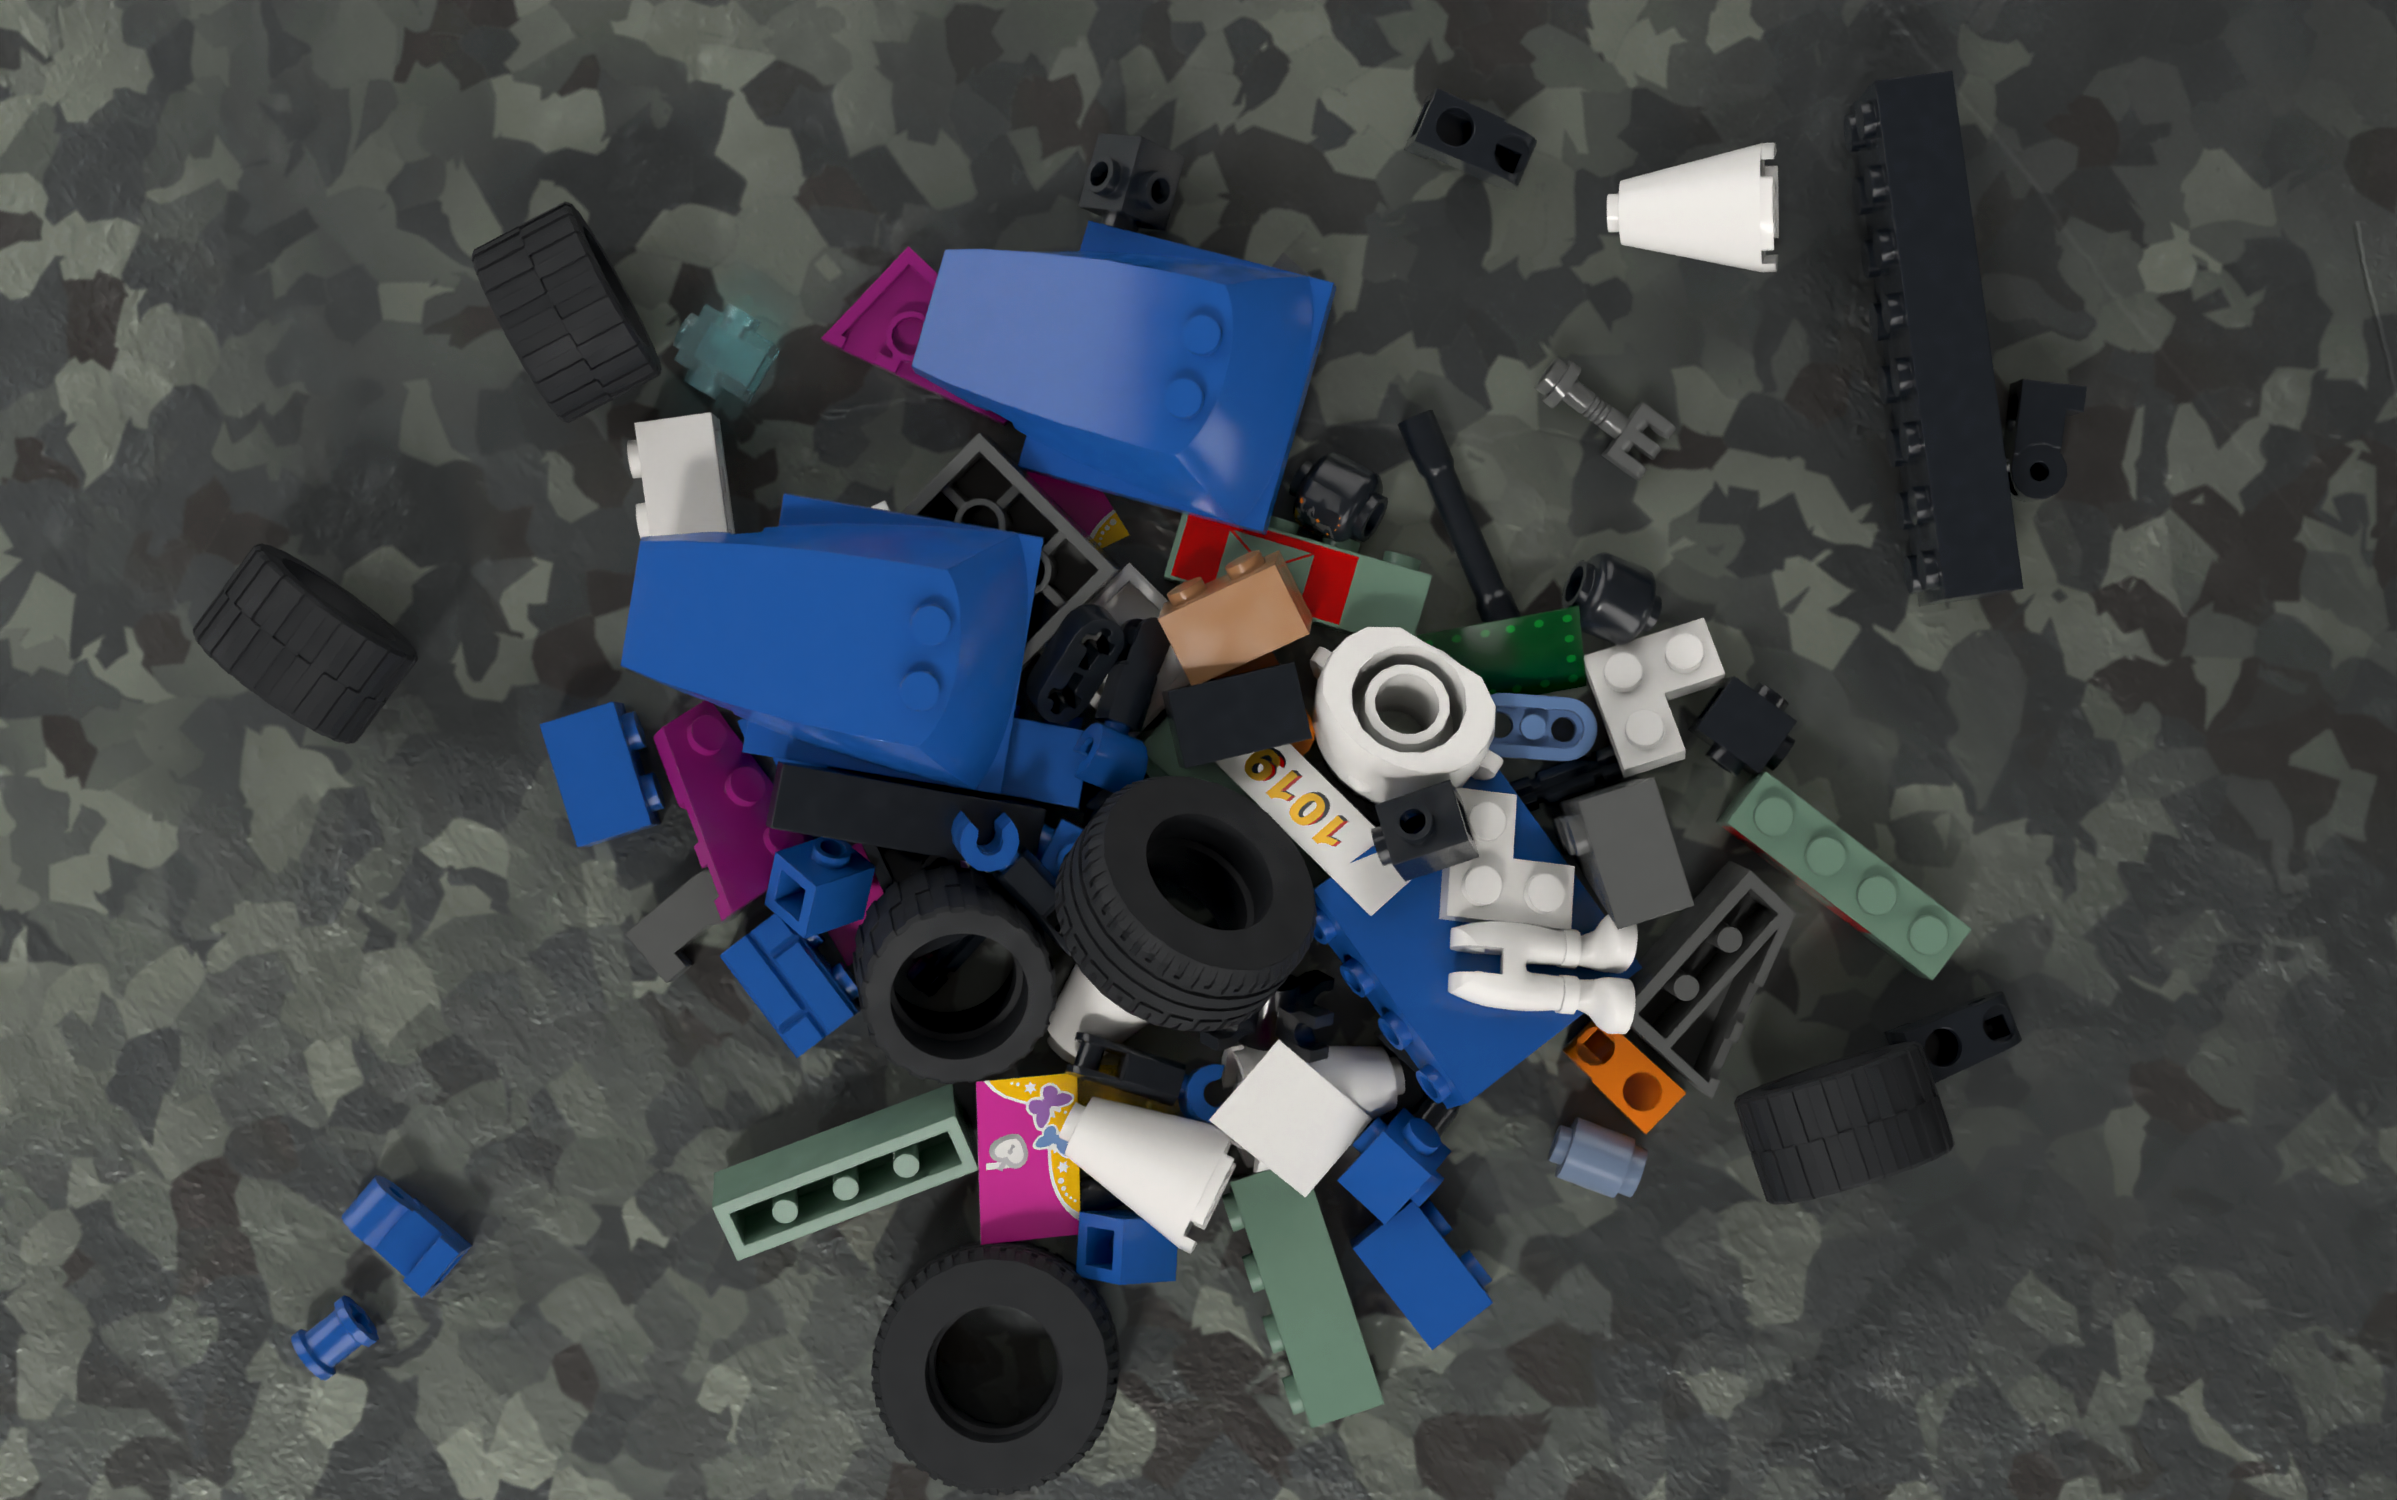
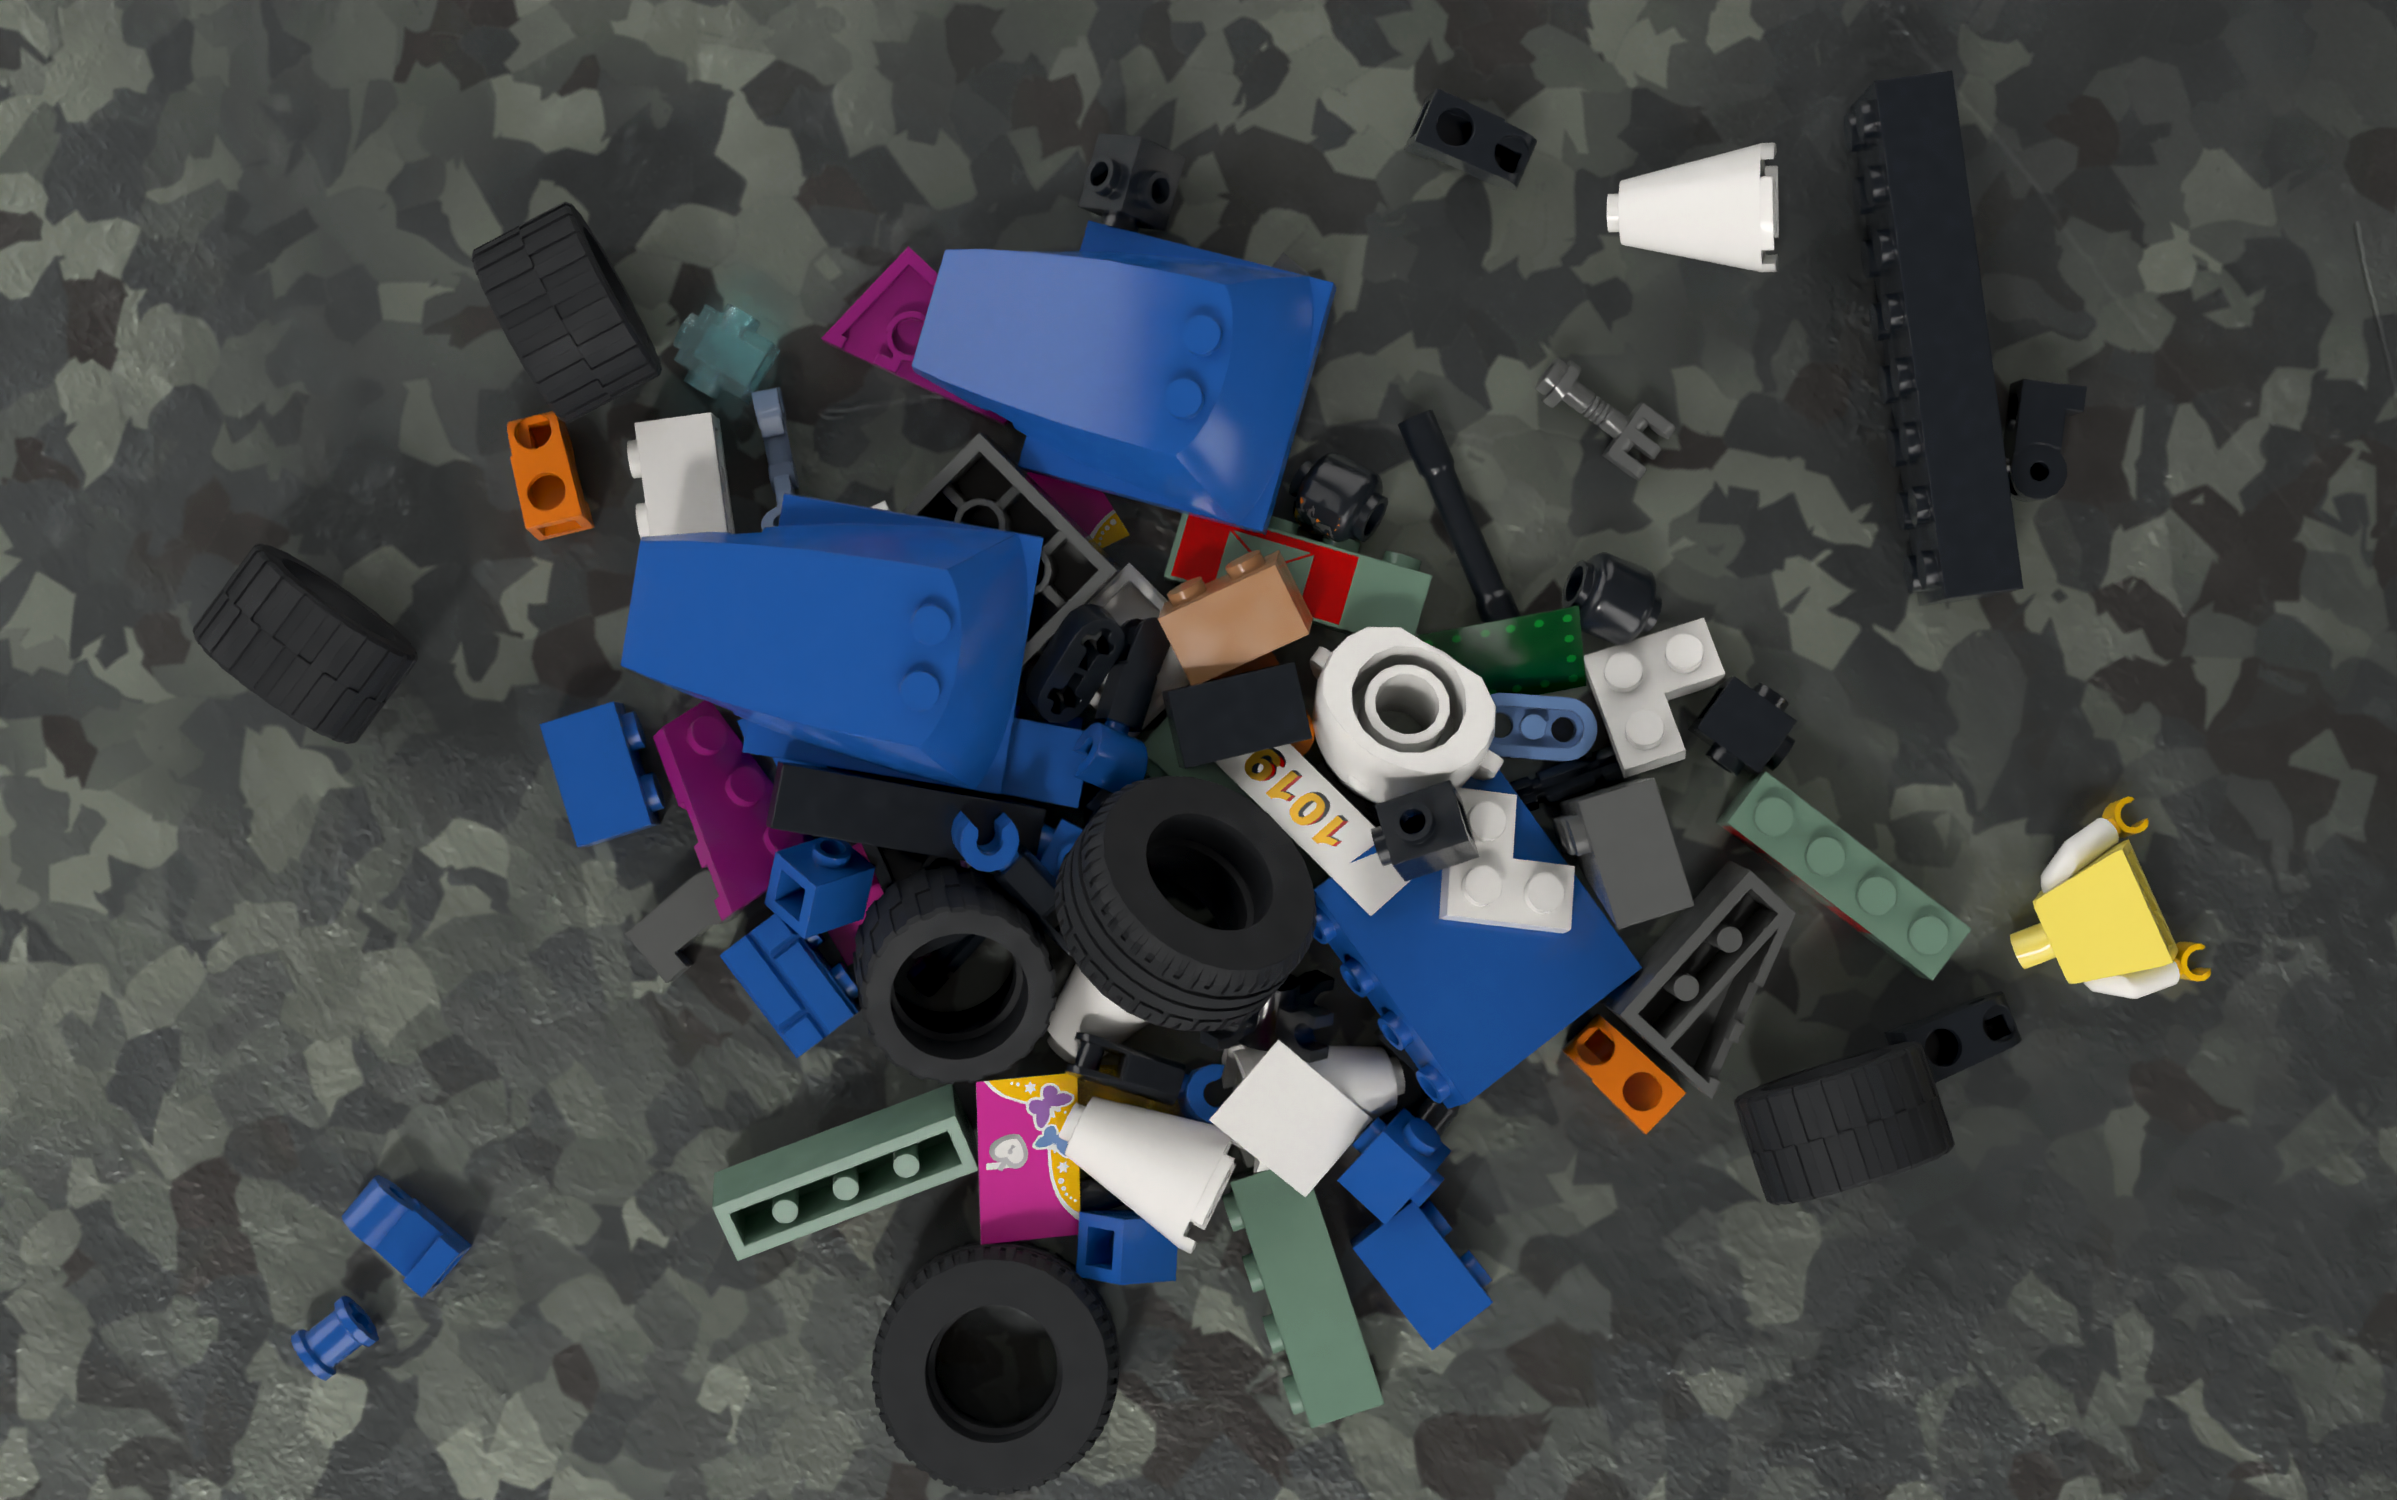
(547, 477): none -> orange leg
(781, 468): none -> sand blue piece
(1597, 1158): sand blue brick -> none
(1606, 949): white piece -> none
(2104, 916): none -> light yellow torso

